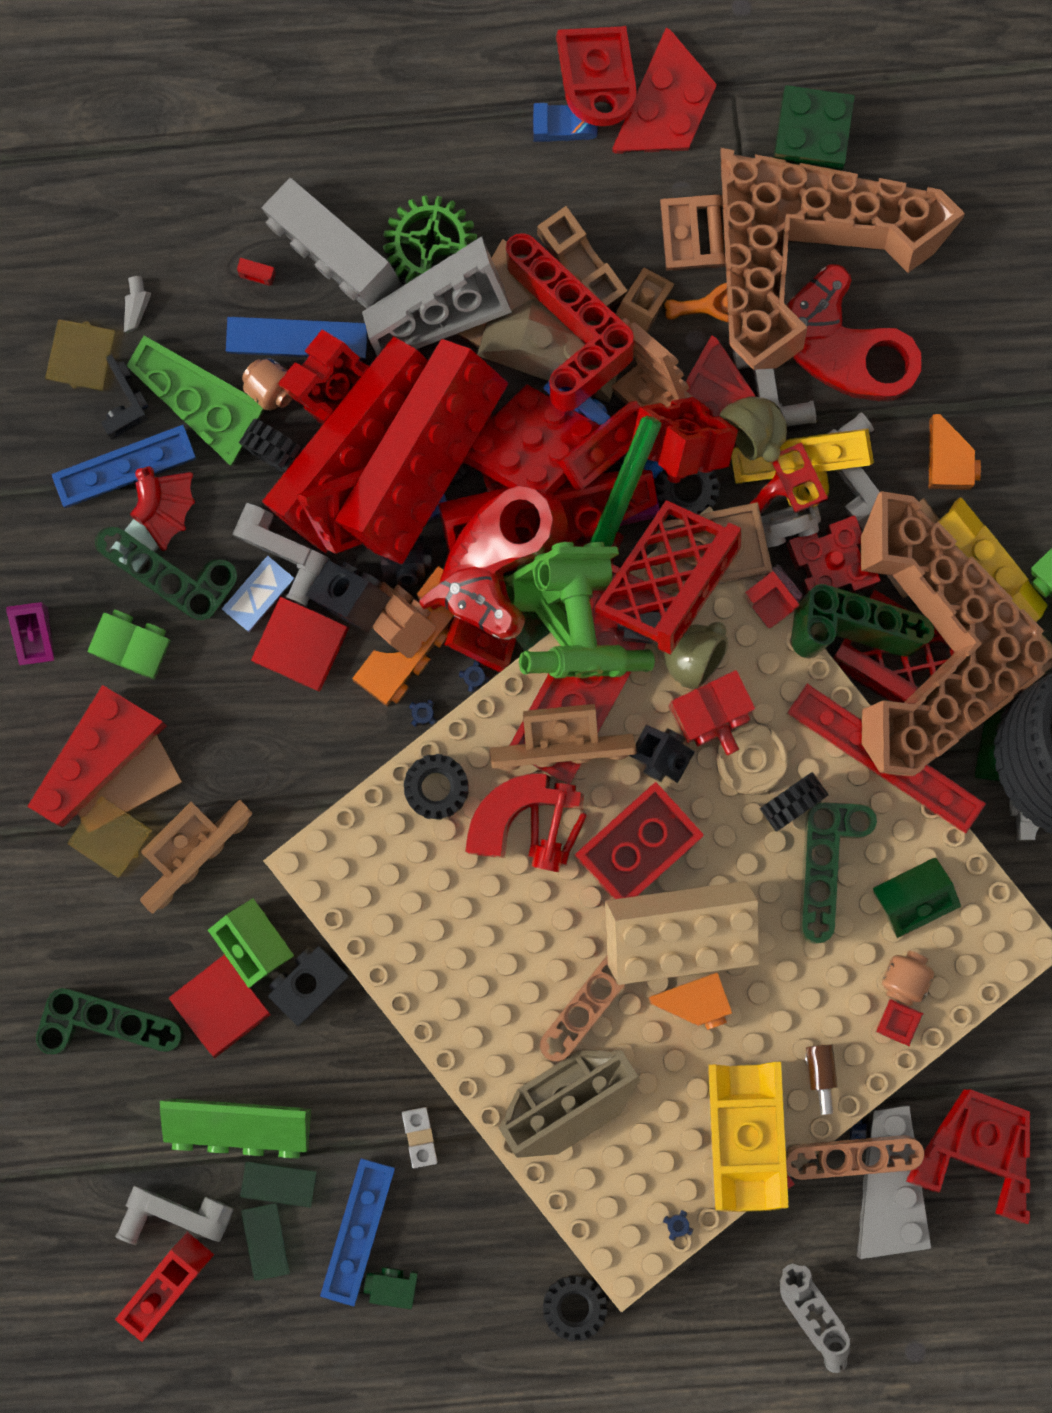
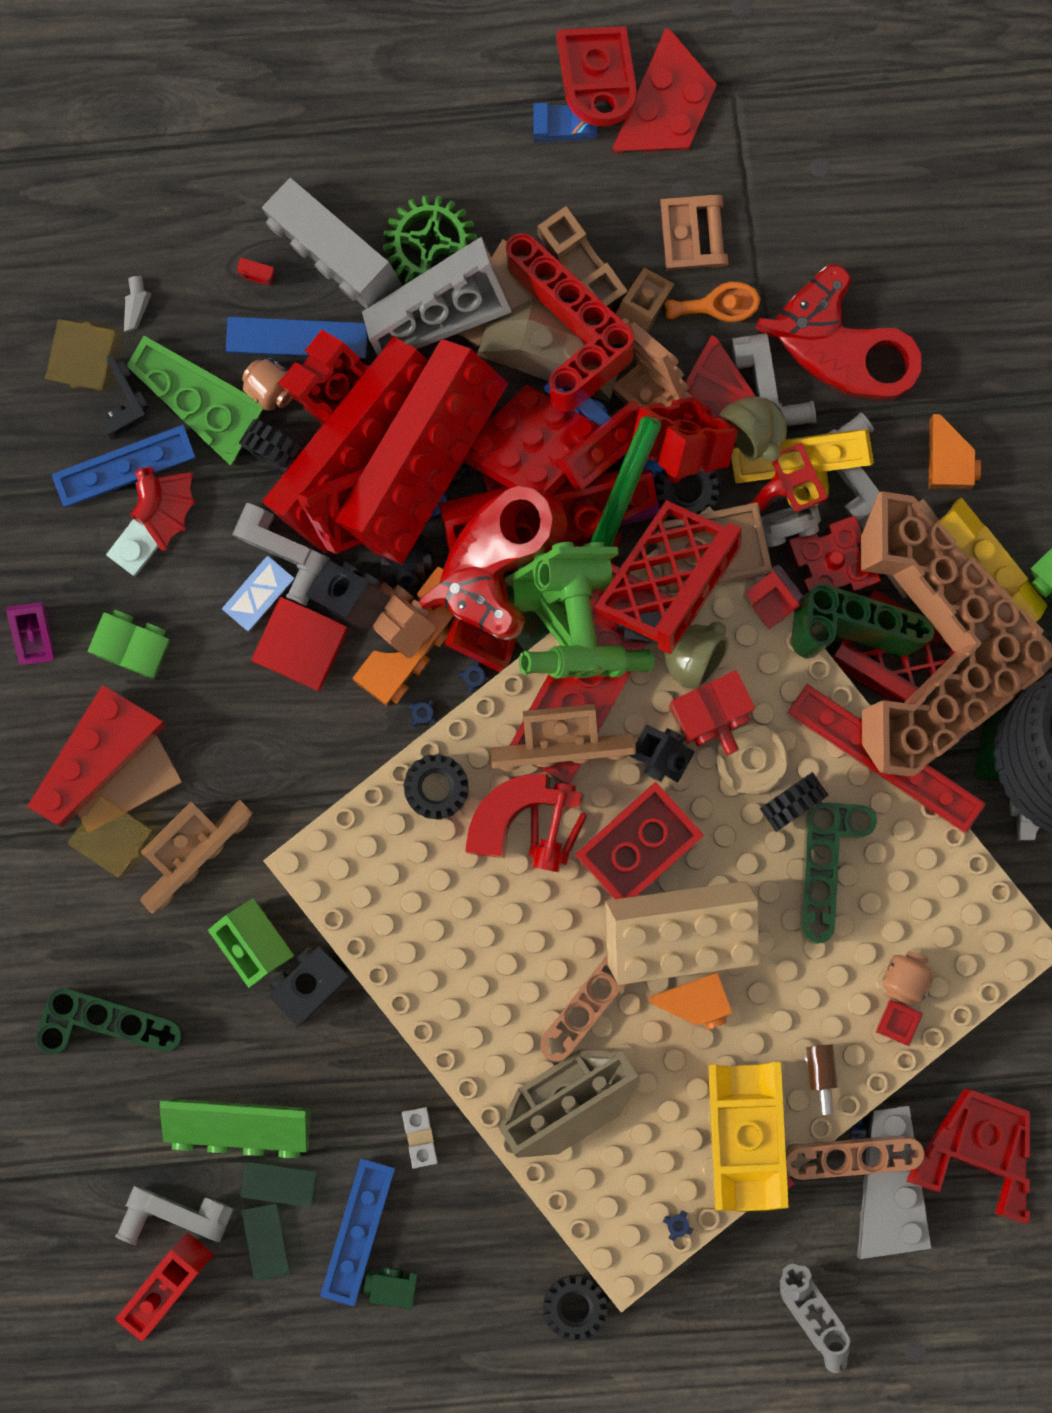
(160, 567): dark green beam -> none
(219, 1006): red slope -> none
(784, 201): nougat wedge -> none
(814, 127): dark green brick -> none
(917, 897): dark green panel -> none

